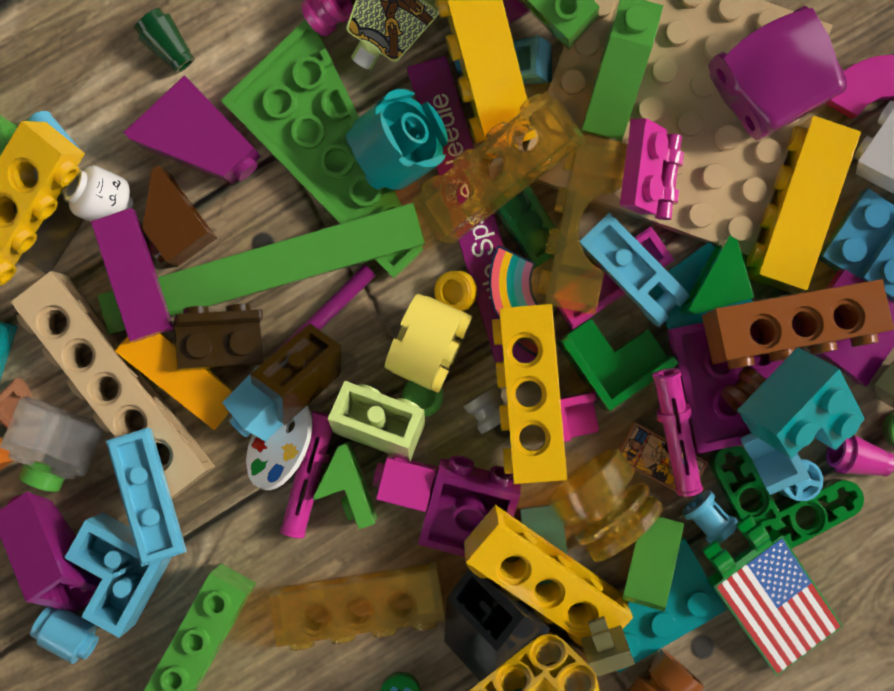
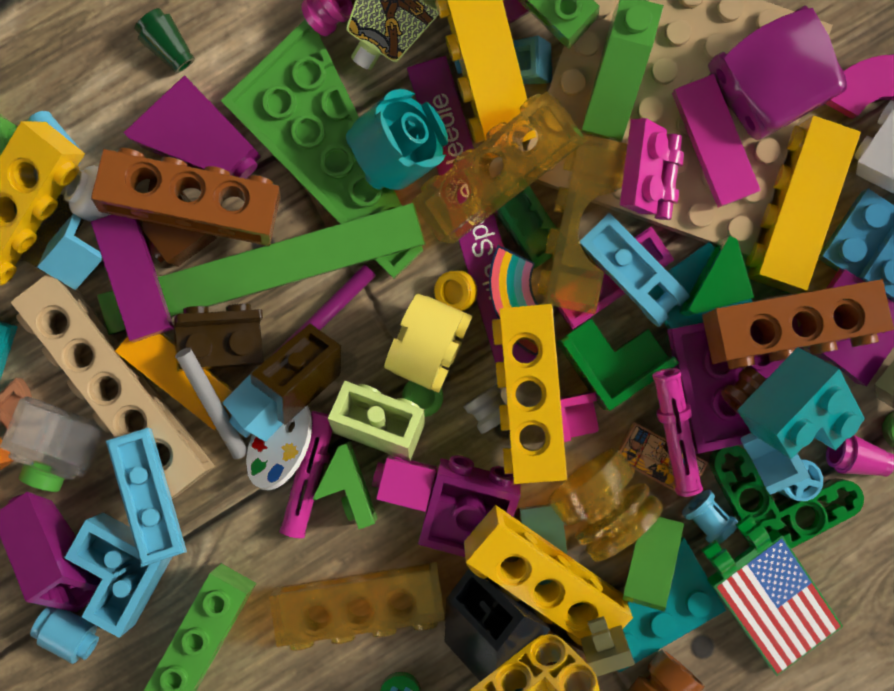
(68, 256): none -> medium azure panel
(123, 170): none -> dark orange brick
(211, 402): none -> light grey bar
(715, 141): none -> dark pink tile

